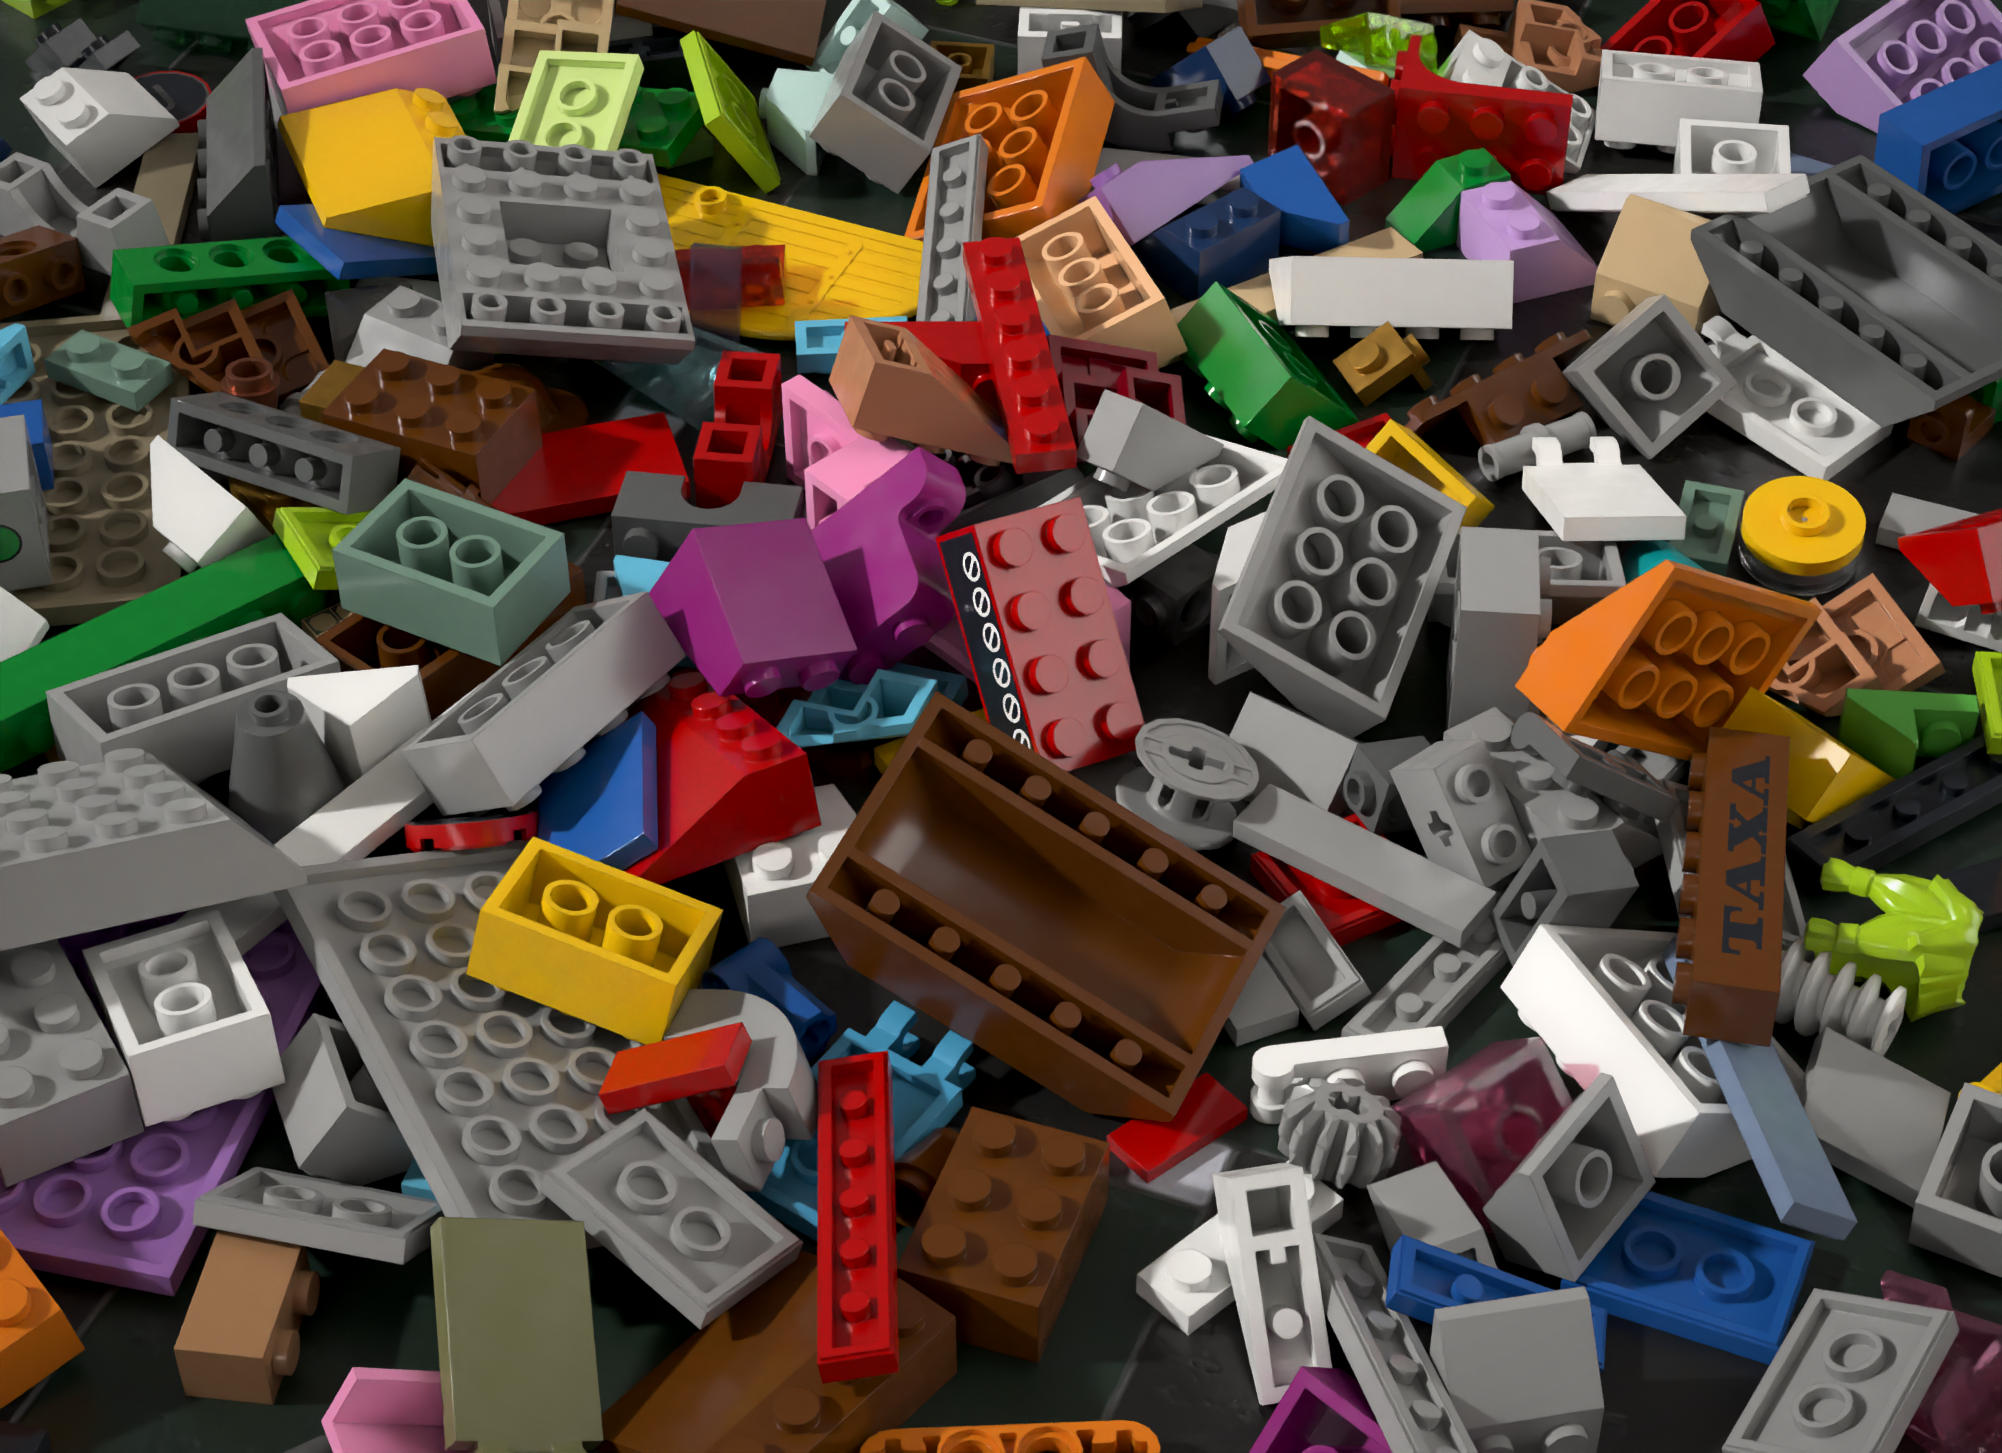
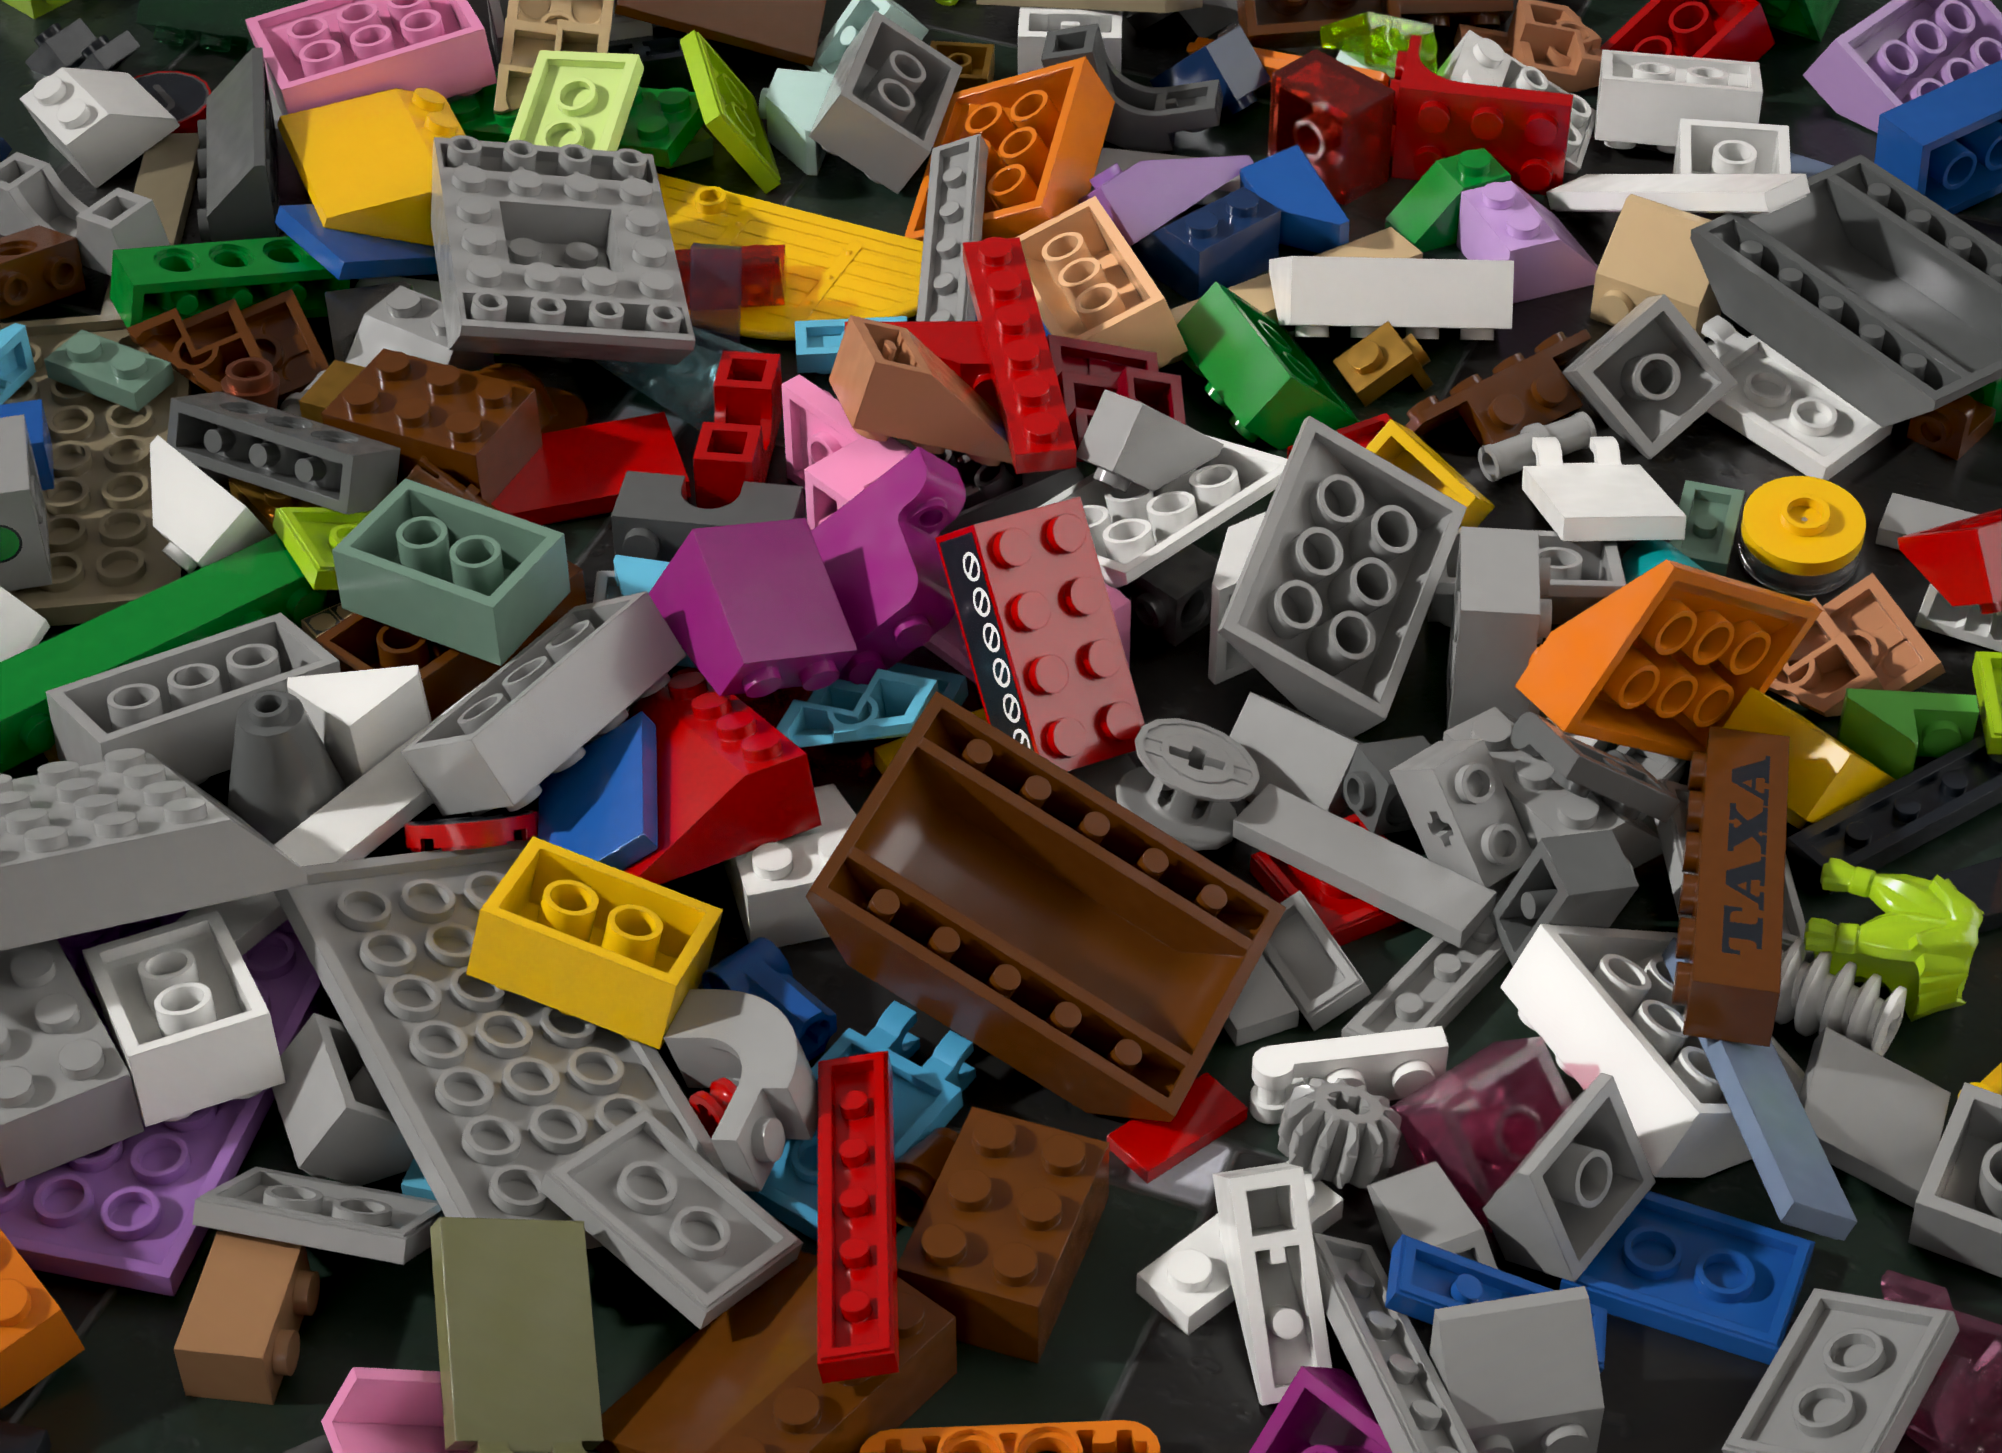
(675, 1068): red tile -> none

